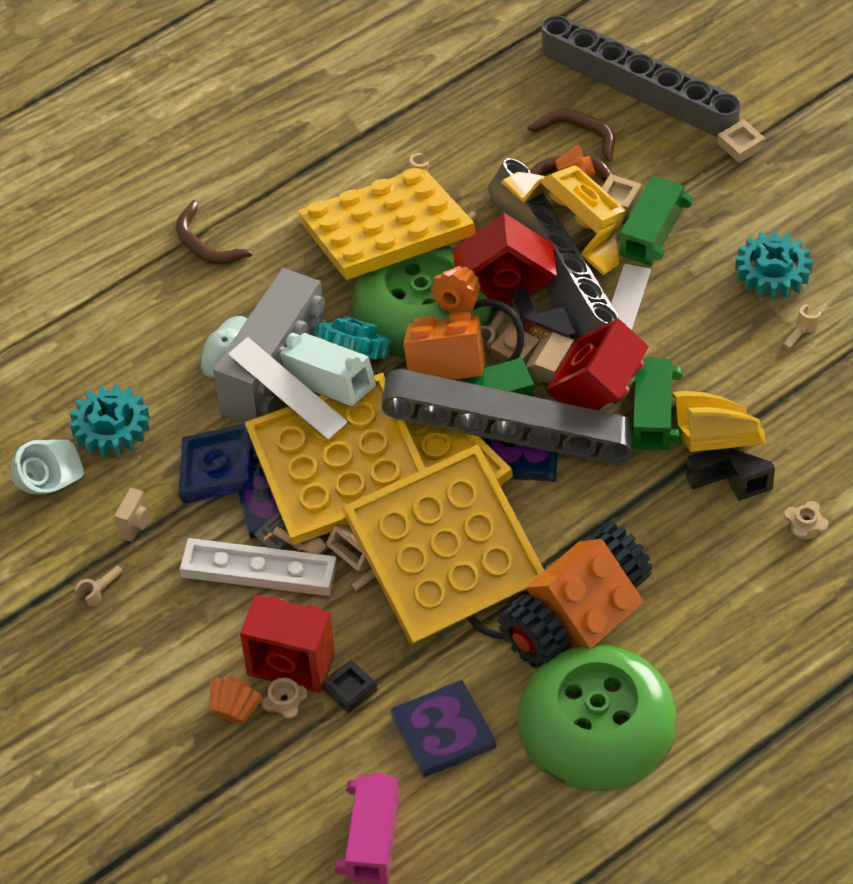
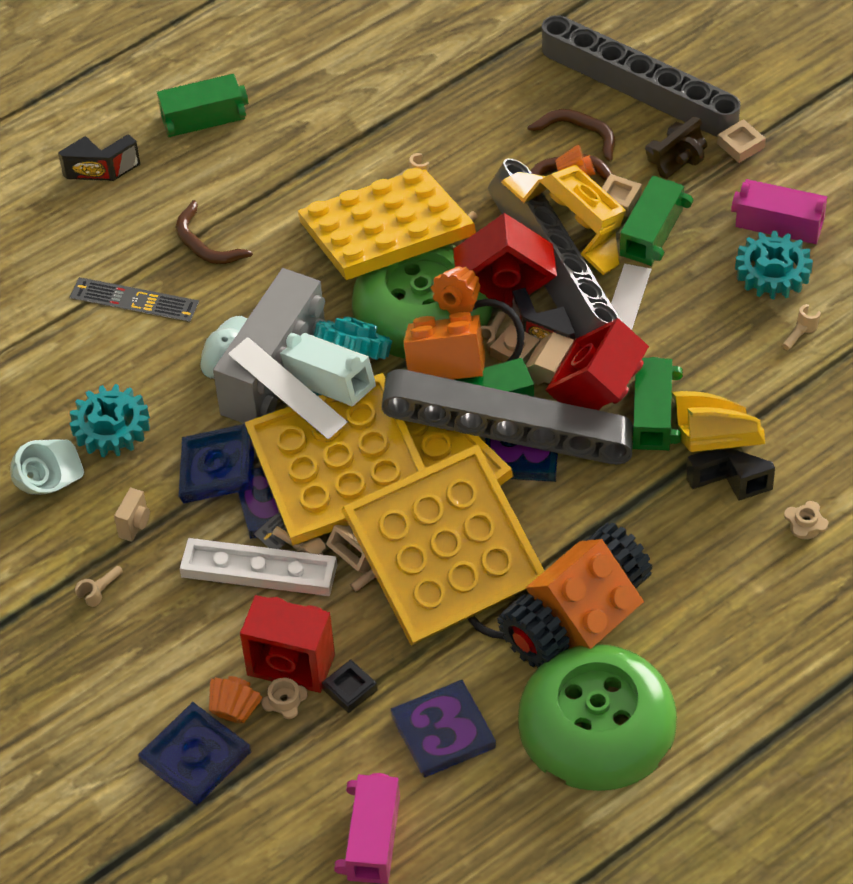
(87, 162): none -> slope
(134, 299): none -> dark grey sticker
(194, 753): none -> clear blue tile
(202, 105): none -> green brick
(681, 146): none -> dark brown hips
(779, 209): none -> dark pink brick

